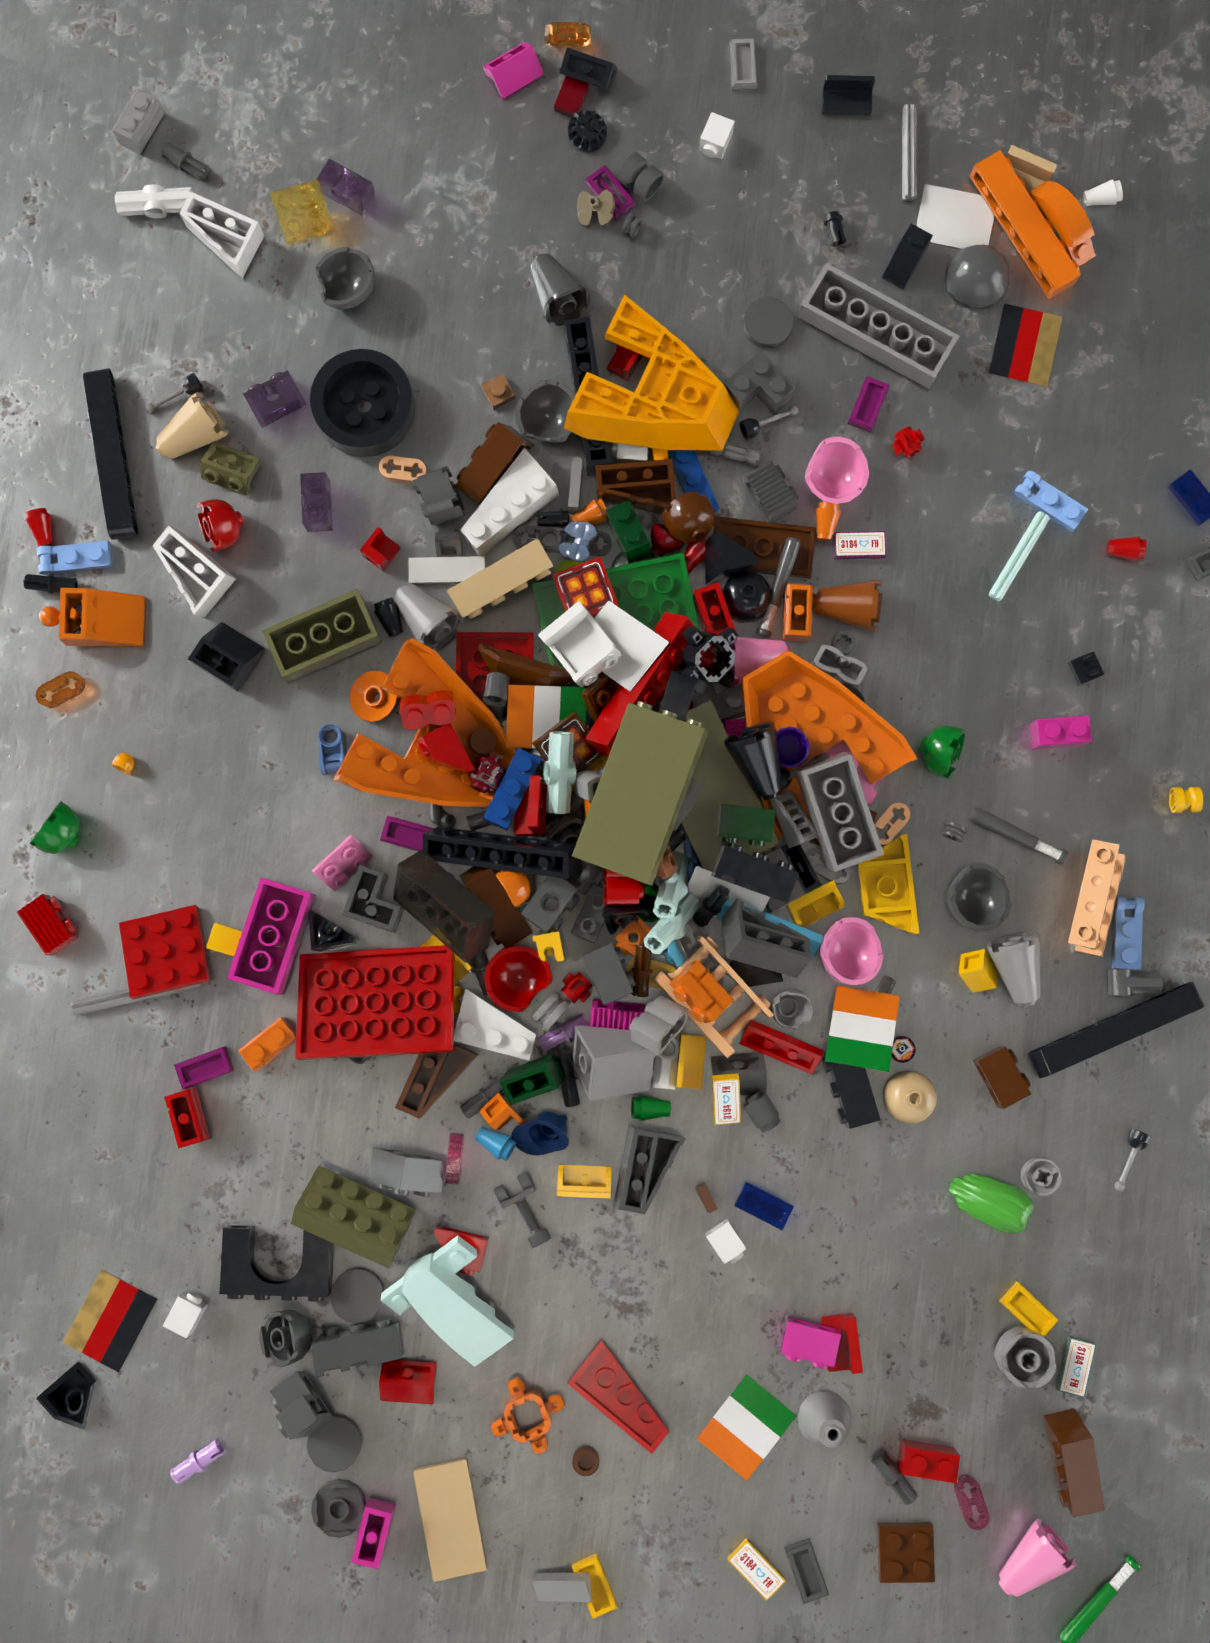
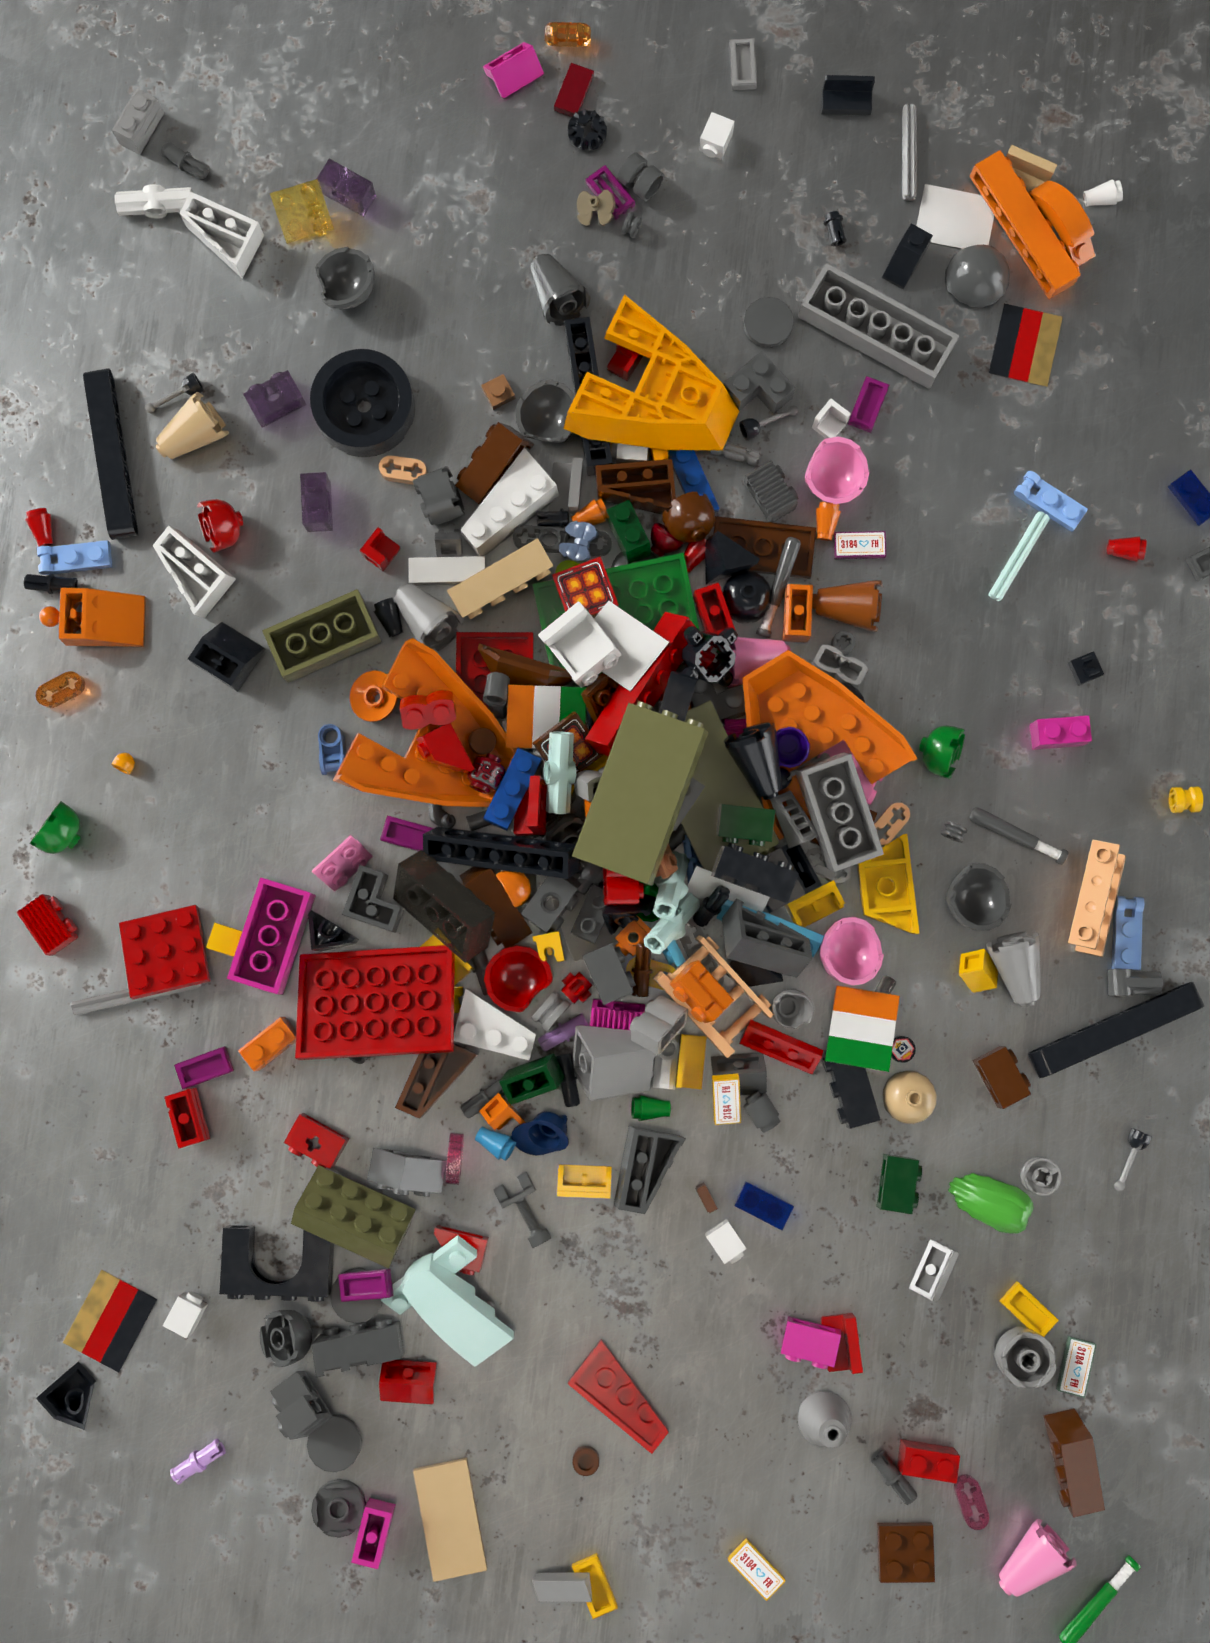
(229, 467): olive bracket -> none
(308, 1128): none -> red brick
(365, 1285): none -> magenta tile
(502, 1426): orange piece -> none
(587, 68): black panel -> none
(746, 1427): sticker -> none
(806, 1571): dark grey tile -> none
(831, 420): none -> white panel
(898, 1184): none -> dark green brick
(908, 442): red gear -> none
(934, 1270): none -> light grey slope

